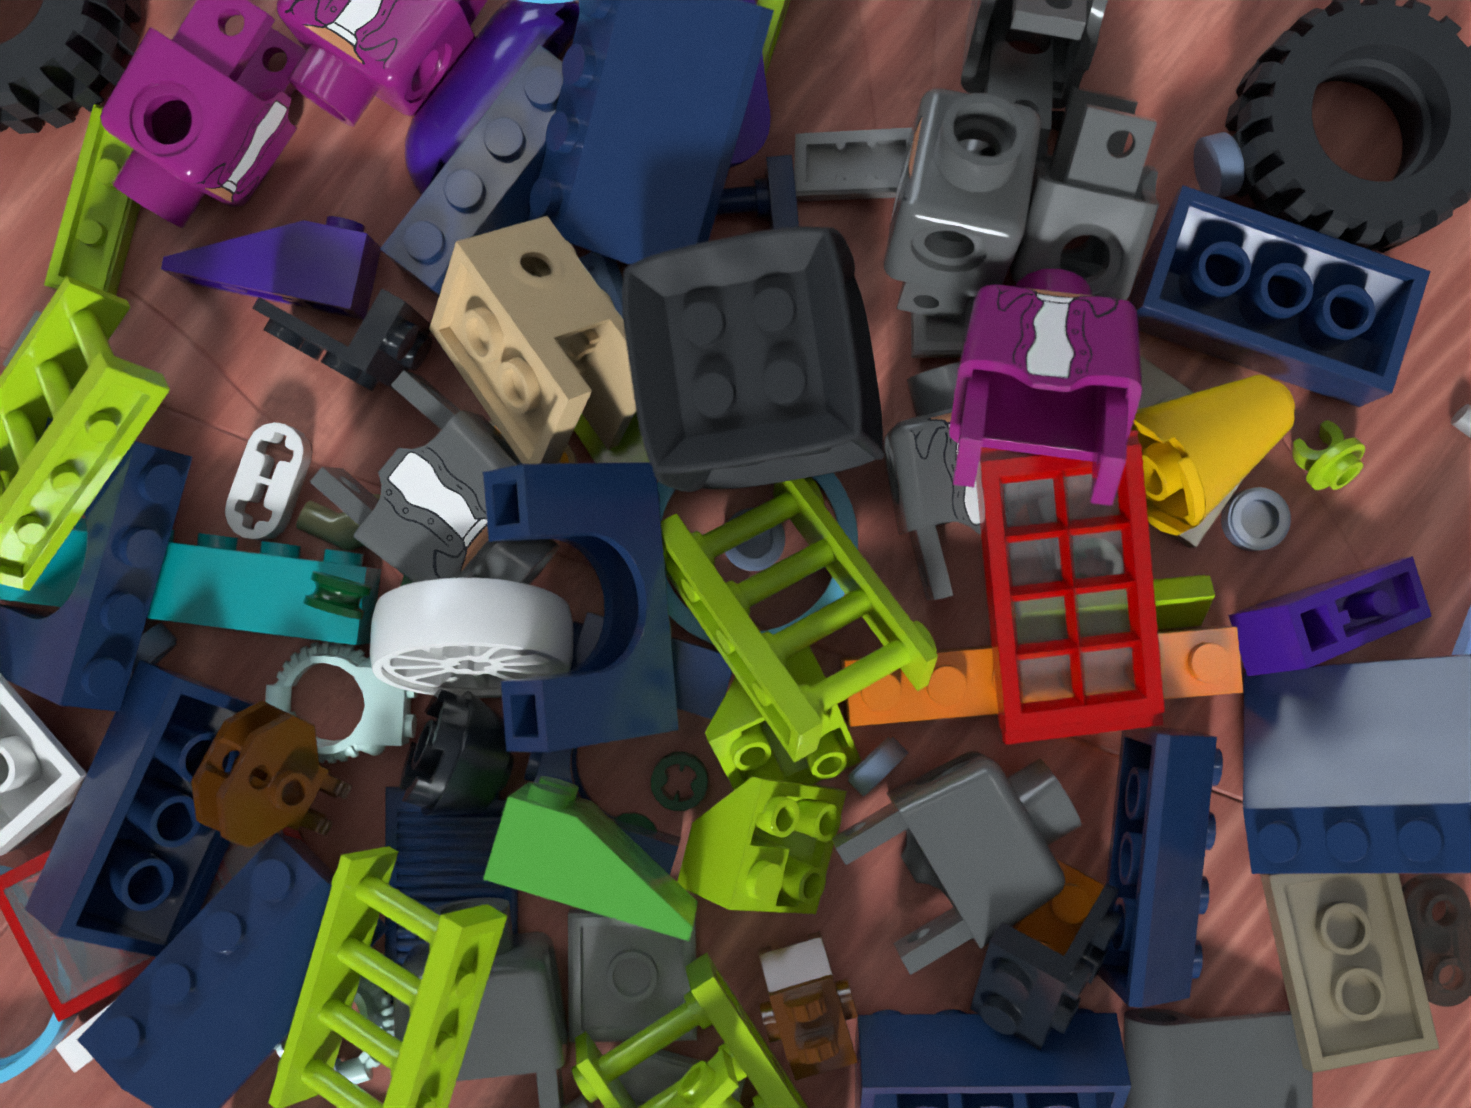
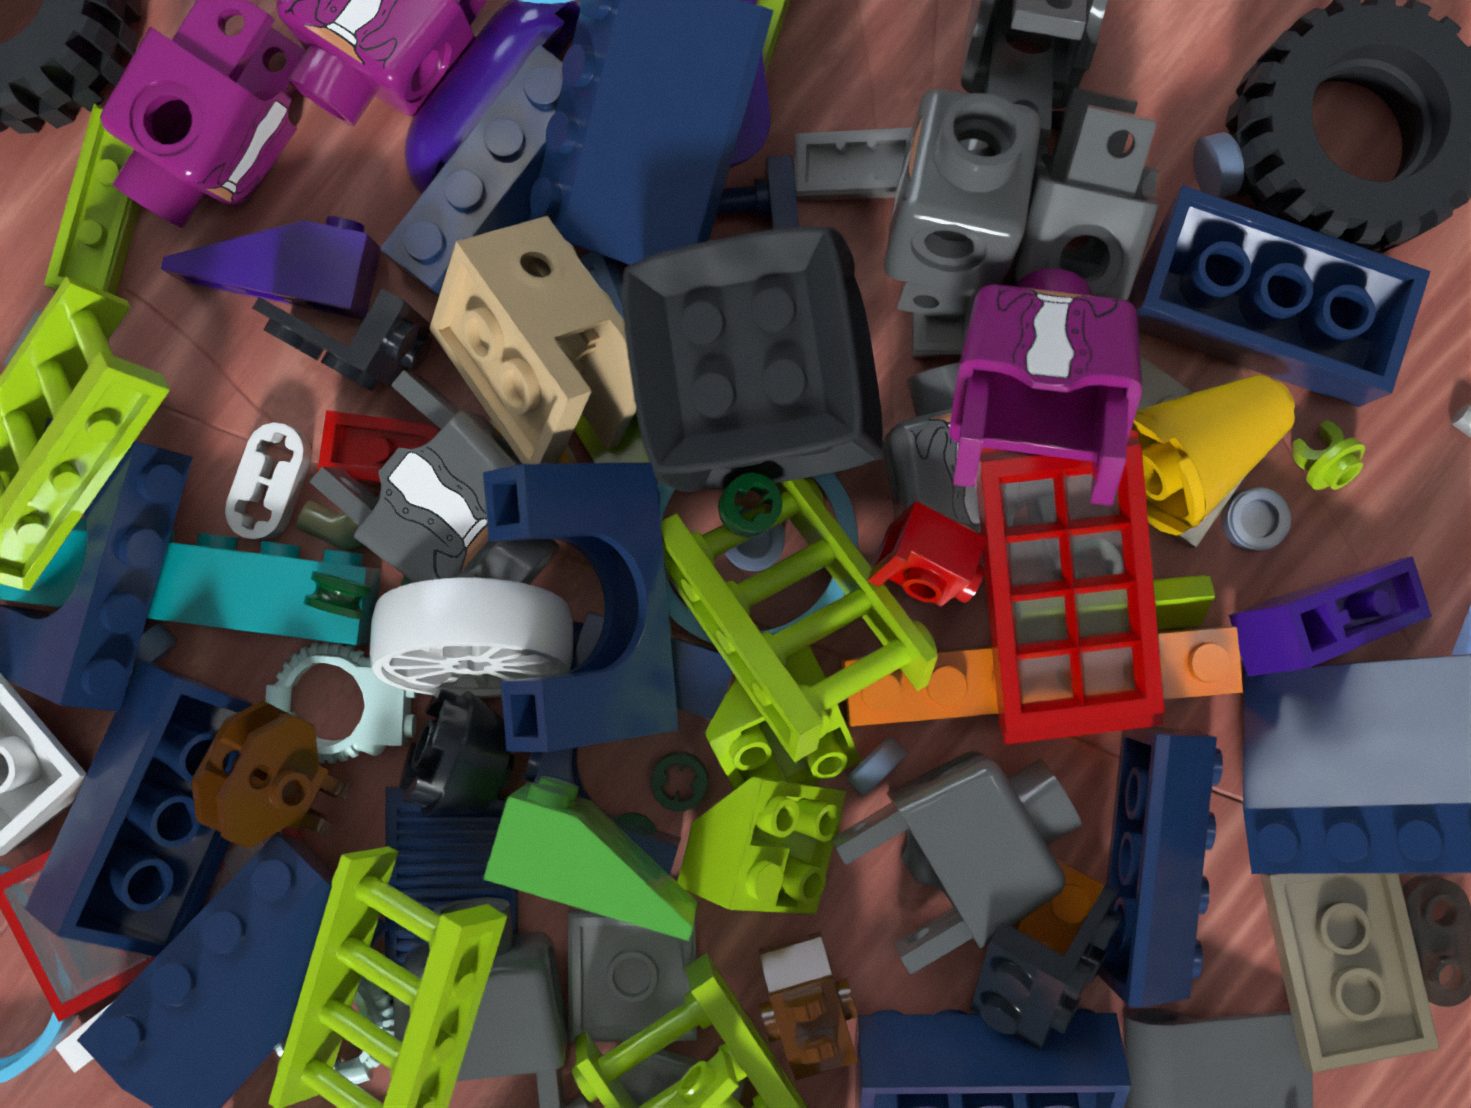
(367, 442): none -> red plate
(738, 488): none -> dark green bush
(930, 556): none -> red brick

